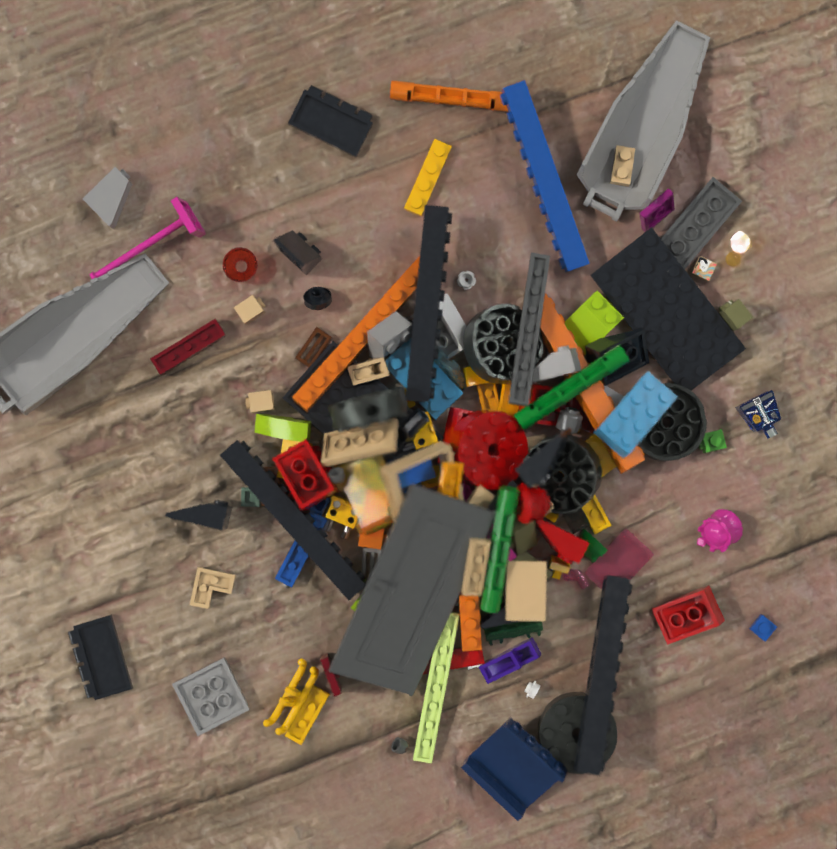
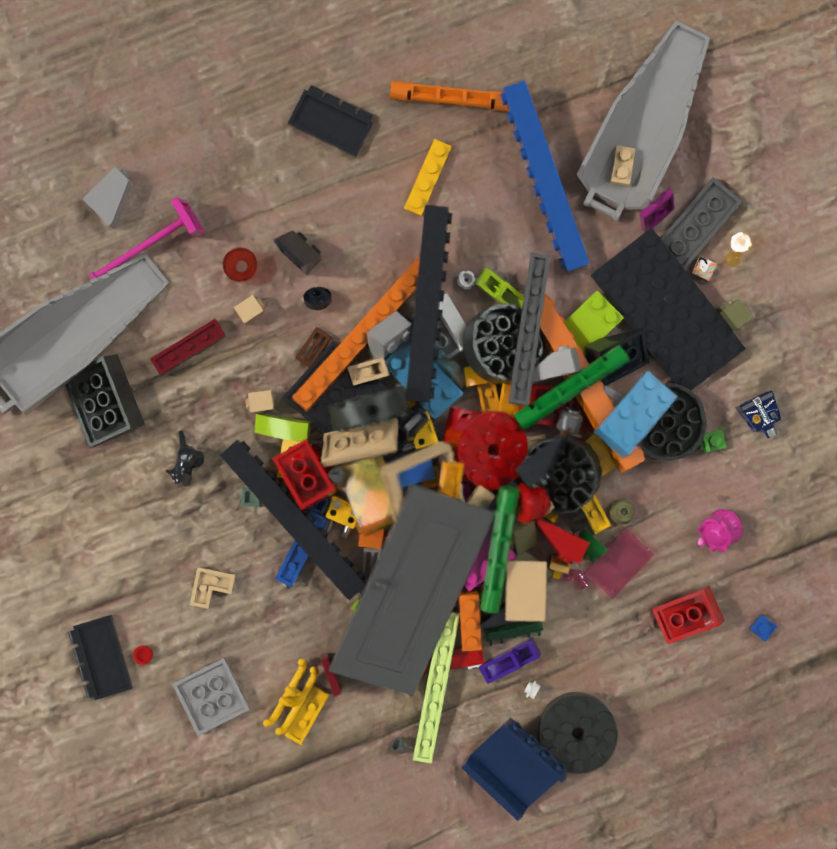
(104, 401): none -> pearl dark grey slope
(143, 654): none -> red tile
(186, 460): none -> black animal
(211, 515): black slope -> none
(476, 567): tan tile -> none
(498, 289): none -> lime slope
(602, 675): black brick -> none
(618, 511): none -> olive cone

